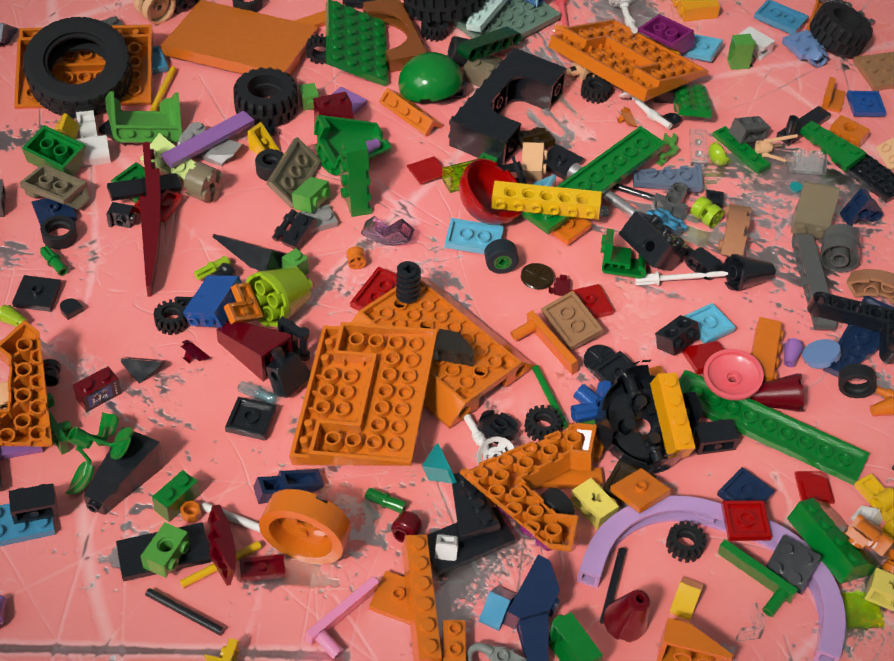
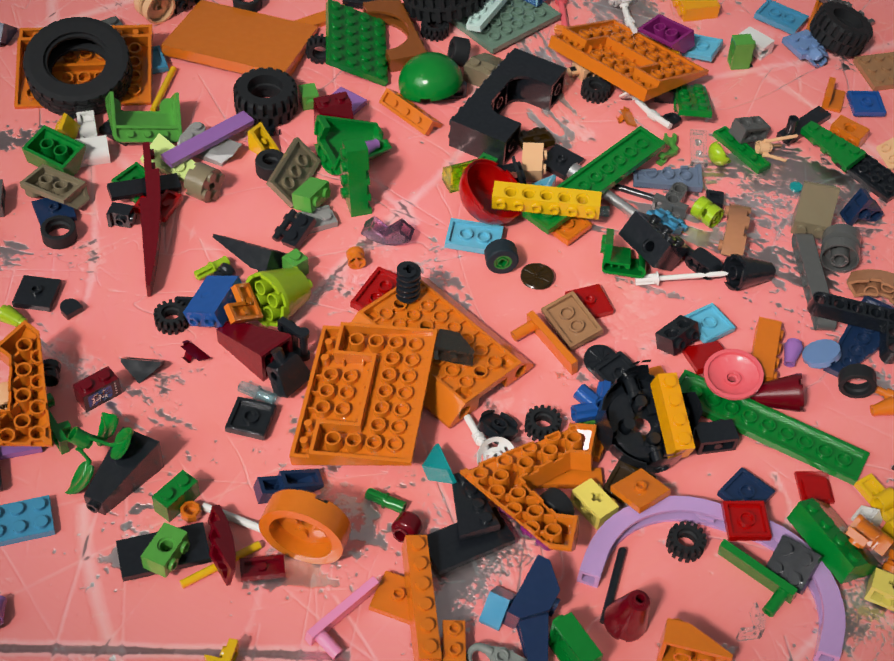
(33, 503): black brick -> none
(54, 260): green axle -> none
(184, 611): black bar -> none
(426, 169): red piece -> none
(446, 547): white slope -> none
(489, 43): dark green beam -> none
(549, 394): green bar -> none
(561, 286): dark red piece -> none
(686, 598): yellow slope -> none
(806, 163): clear slope -> none
(860, 612): clear neon green piece -> none

